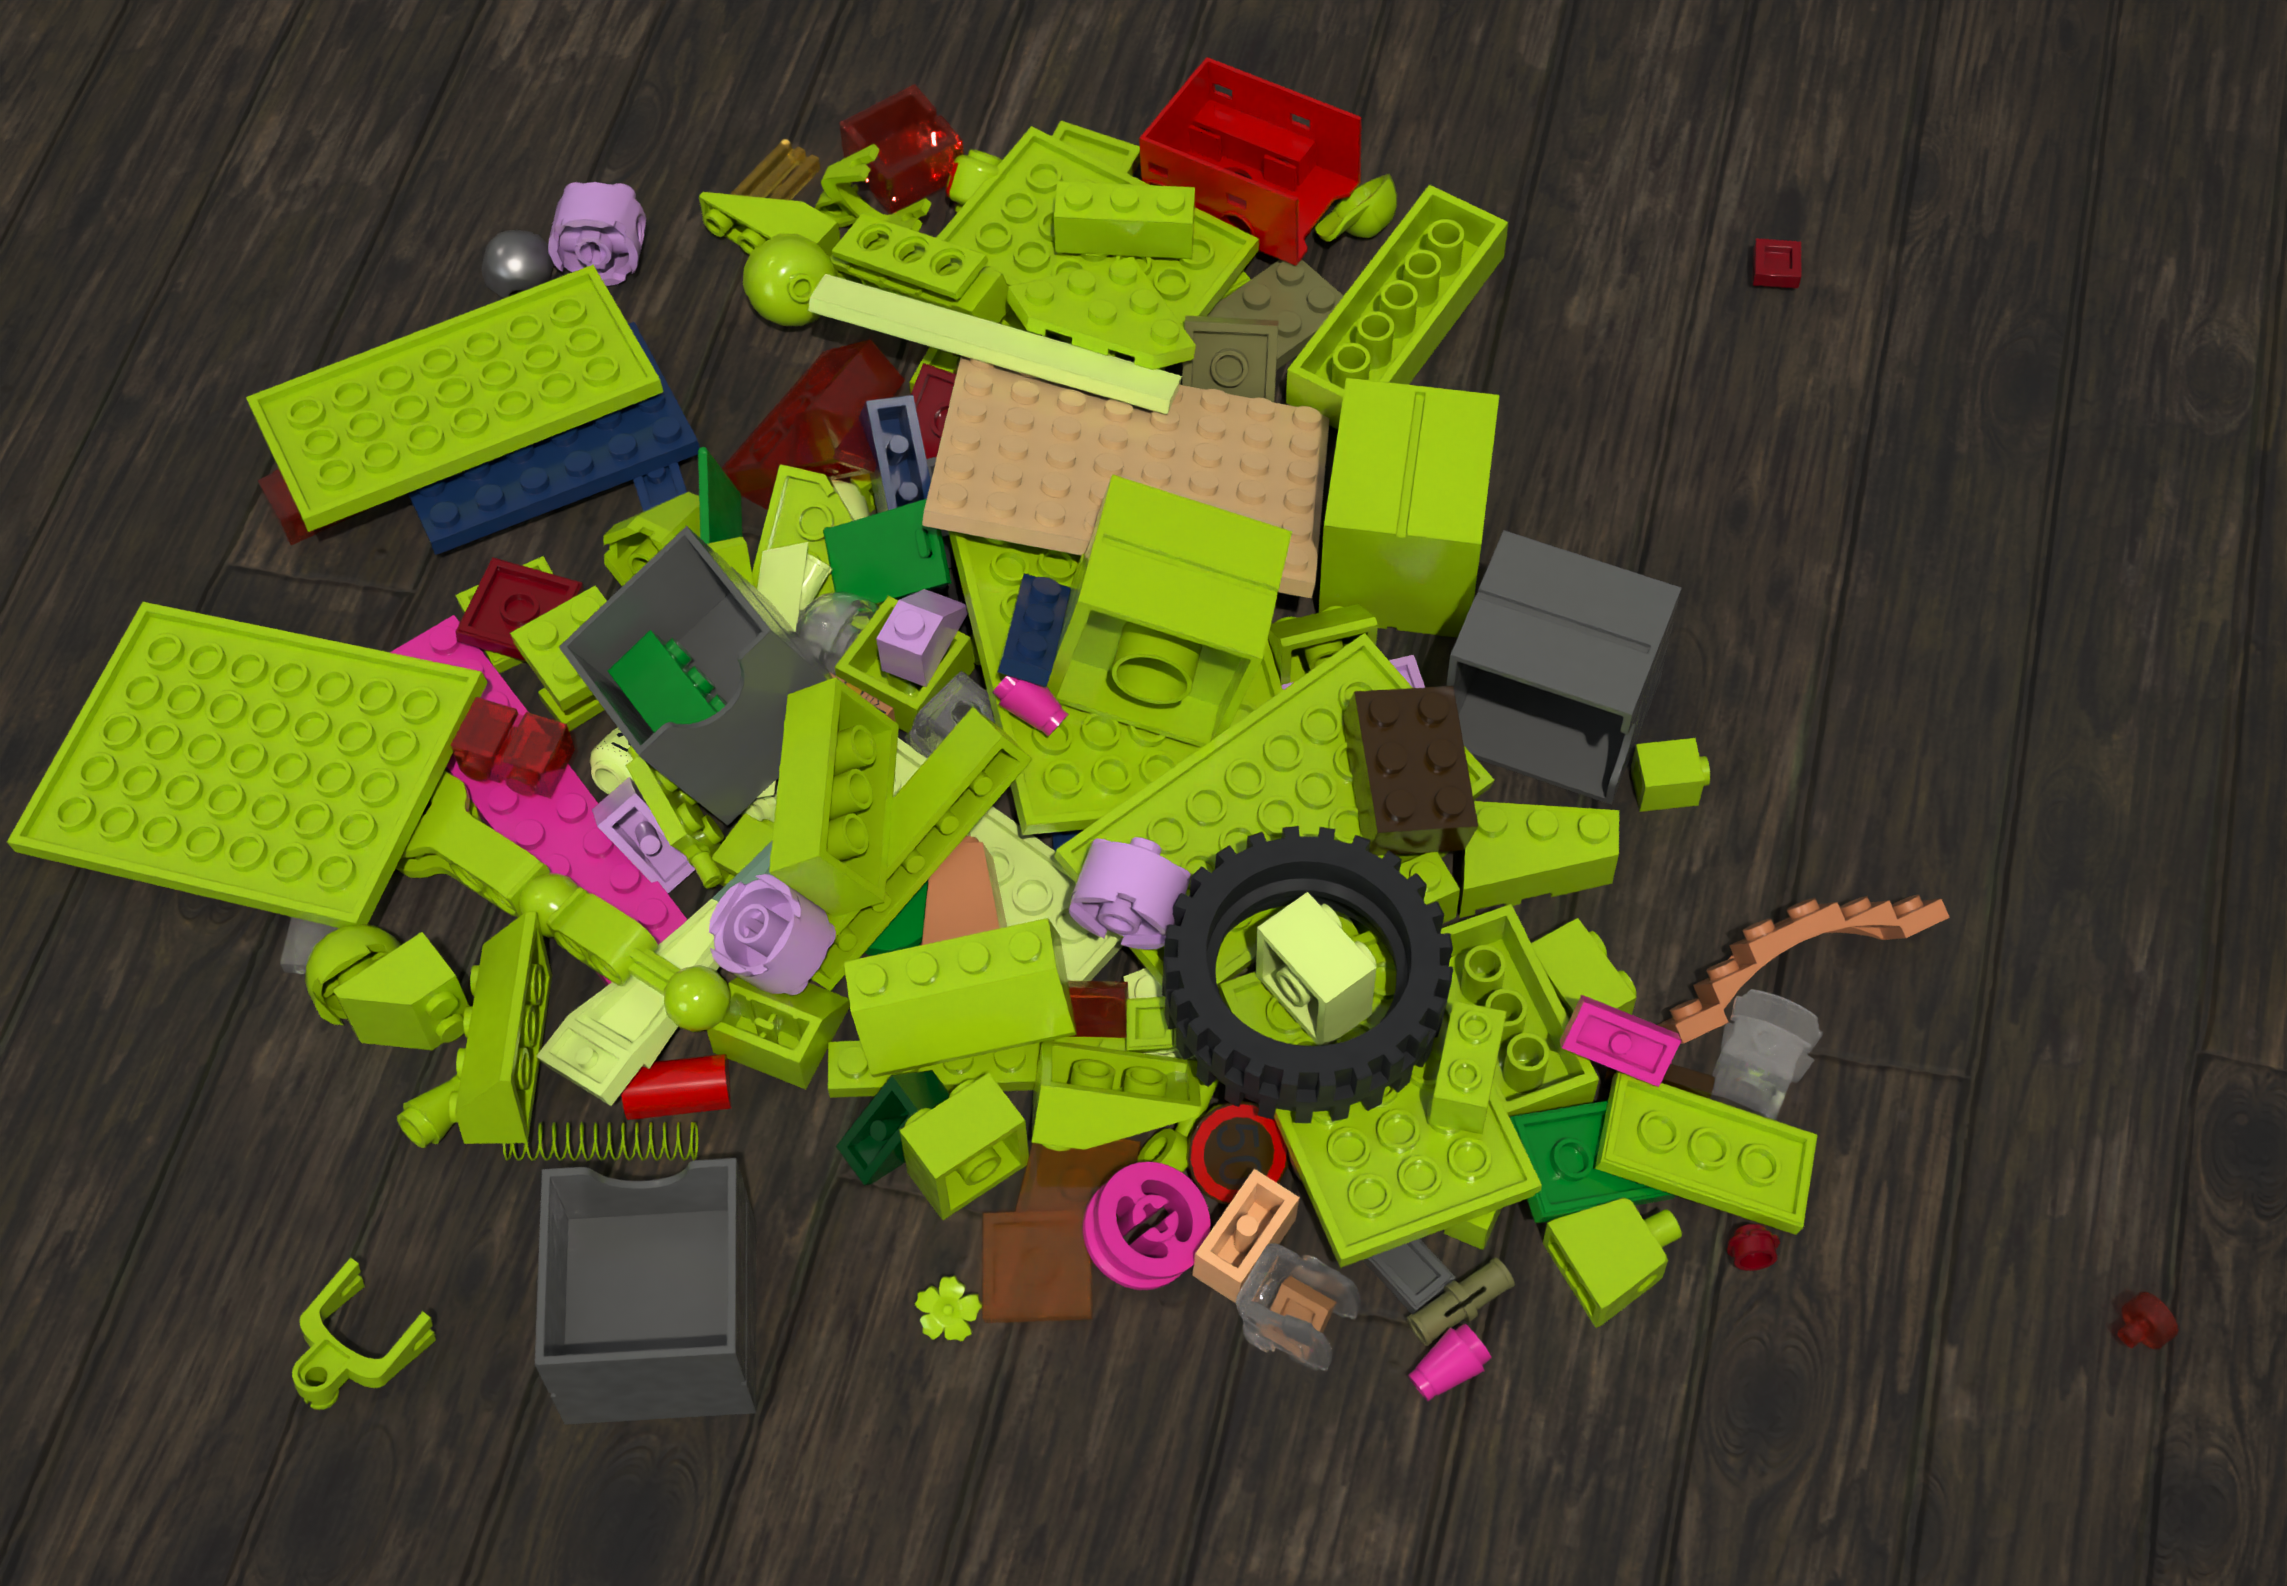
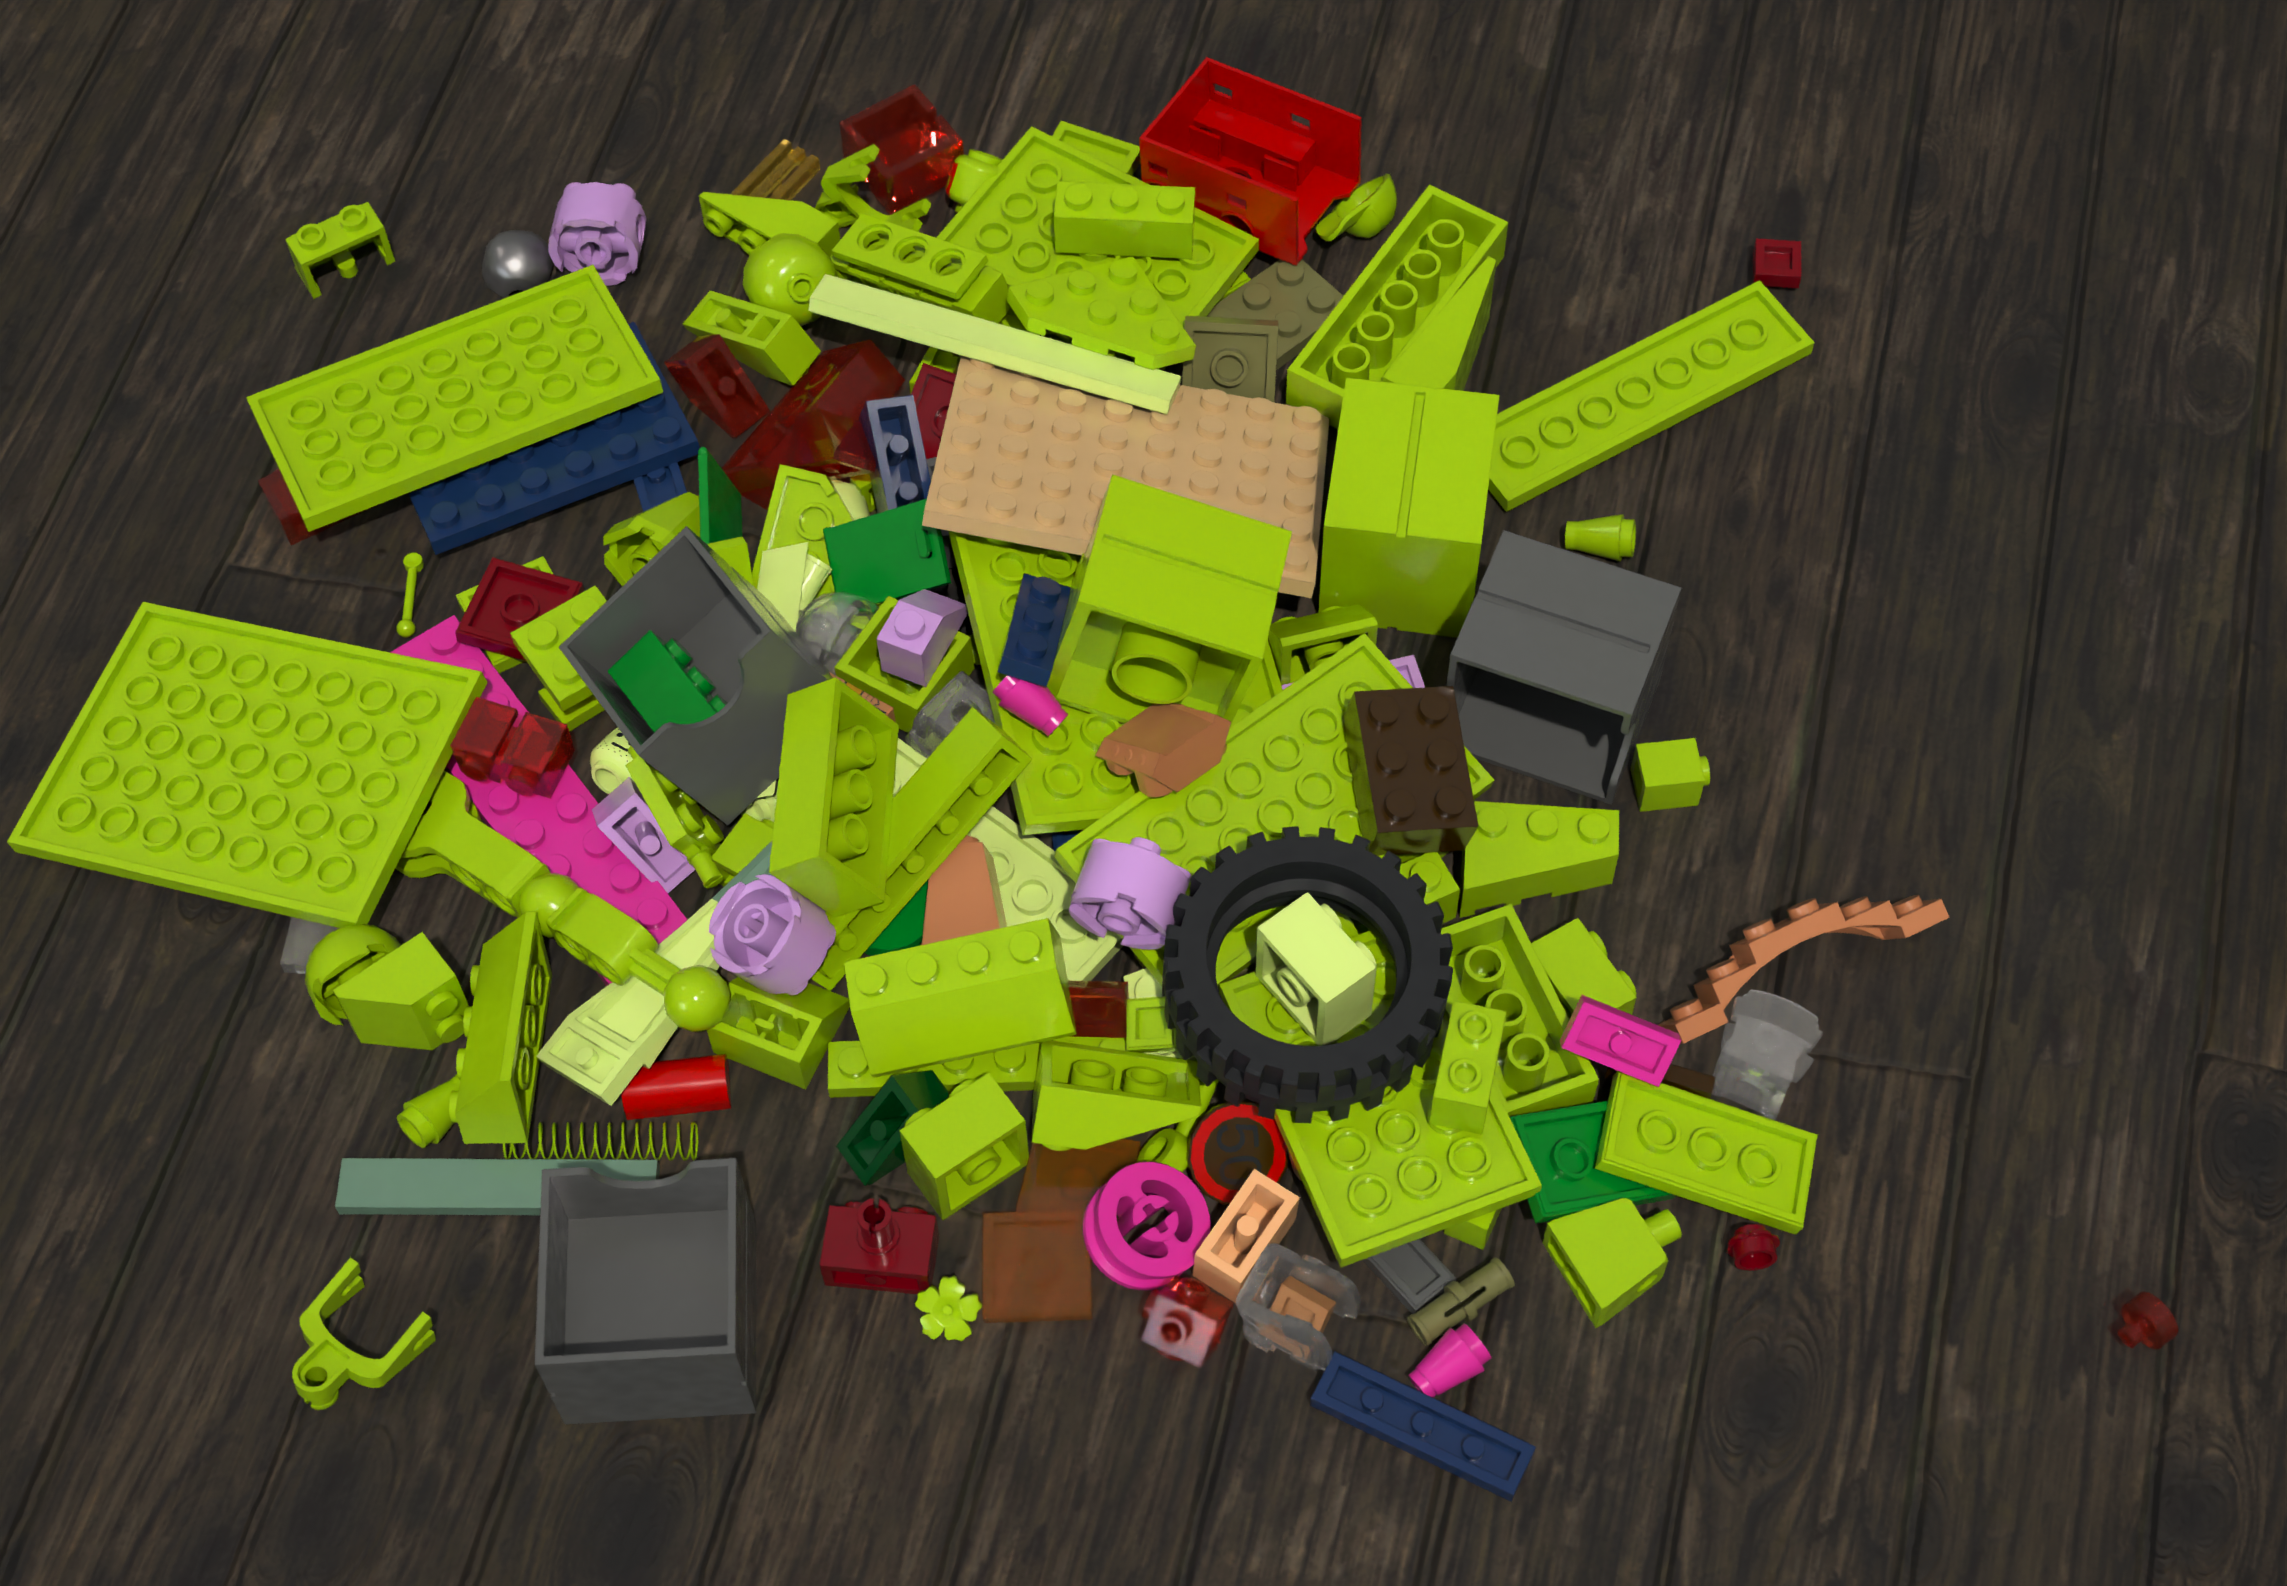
(335, 240): none -> lime window
(413, 564): none -> lime hinge
(462, 1185): none -> sand green tile
(717, 384): none -> clear red slope
(756, 336): none -> lime slope
(879, 1247): none -> dark red brick
(1166, 747): none -> nougat slope
(1185, 1320): none -> clear red brick
(1423, 1426): none -> dark blue plate
(1450, 342): none -> lime slope
(1604, 536): none -> lime cone
(1641, 392): none -> lime plate

